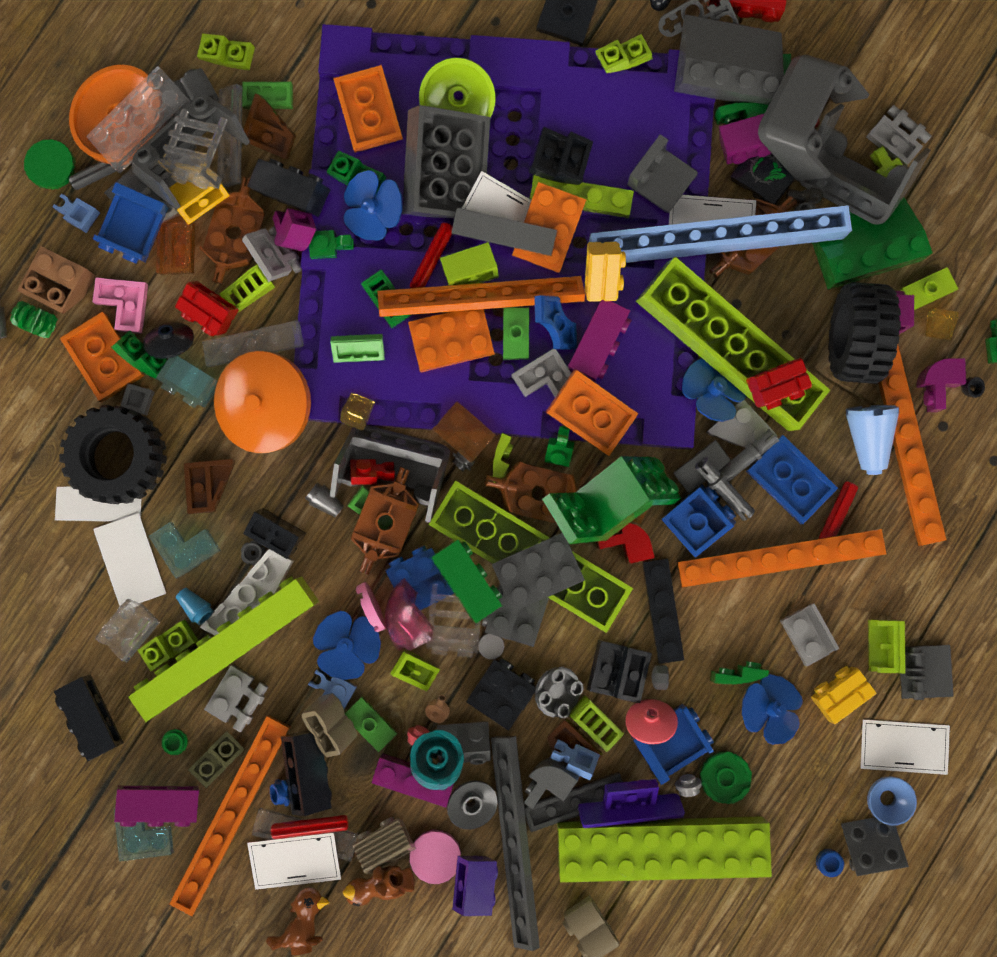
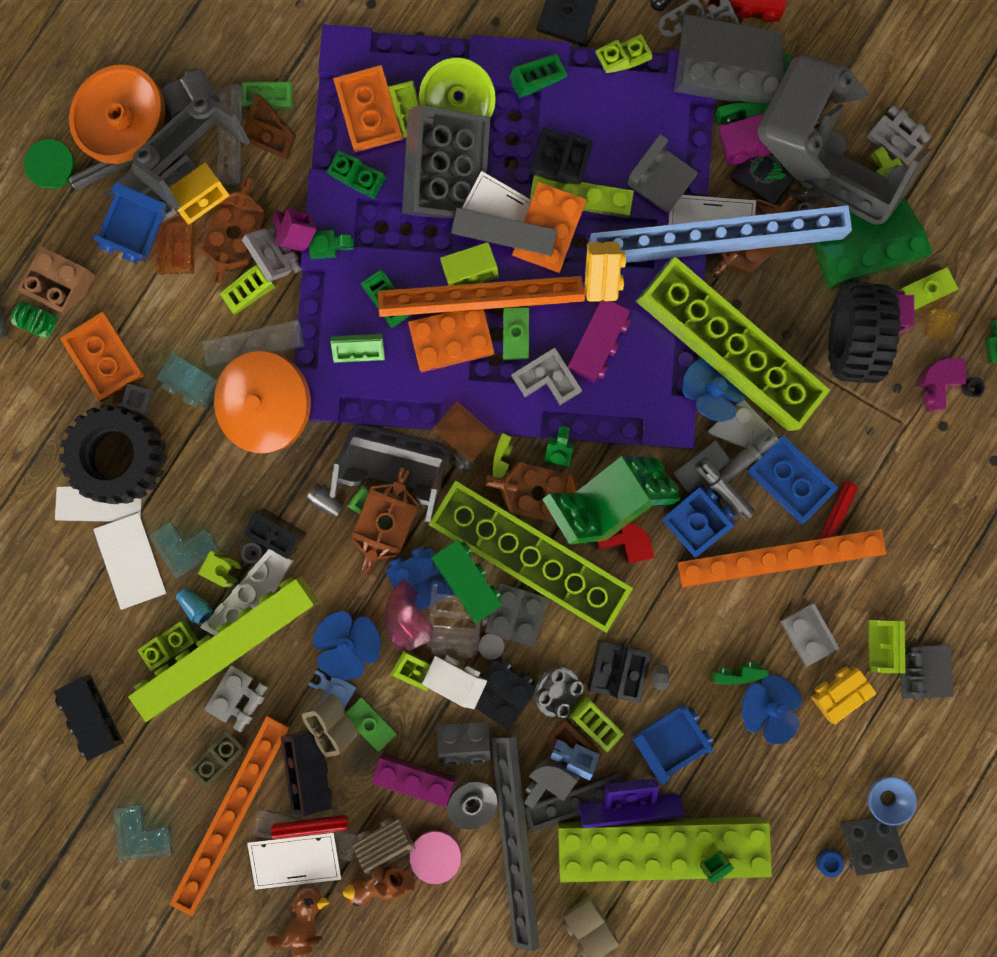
(78, 213): medium blue plate -> none
(128, 297): bright pink plate -> none
(128, 629): clear bracket -> none
(133, 352): green slope -> none
(138, 118): clear plate -> none
(156, 805): magenta brick -> none
(168, 340): black dish -> none
(174, 742): green plate -> none
(192, 165): clear plate -> none
(206, 308): red brick -> none
(206, 484): reddish brown wing -> none
(217, 568): none -> lime hinge
(227, 53): lime slope -> none
(279, 793): blue plate -> none
(289, 186): black brick -> none
(357, 411): clear yellow slope -> none
(367, 471): red plate -> none
(371, 607): bright pink tile -> none
(374, 212): blue piece -> none
(403, 98): none -> lime plate
(415, 732): coral plate -> none
(432, 256): red axle -> none
(432, 745): teal brick -> none
(437, 709): medium nougat piece -> none
(455, 682): none -> white brick
(475, 885): dark purple brick -> none
(523, 82): none -> green slope
(538, 572): dark grey plate -> none
(550, 315): blue tile -> none
(591, 412): orange plate -> none
(651, 729): coral dish -> none
(663, 611): black plate -> none
(688, 785): light grey plate -> none
(716, 867): none -> green slope
(725, 777): green tile -> none
(779, 383): red brick -> none
(873, 435): light blue cone -> none
(905, 747): white sticker -> none
(912, 457): orange plate -> none

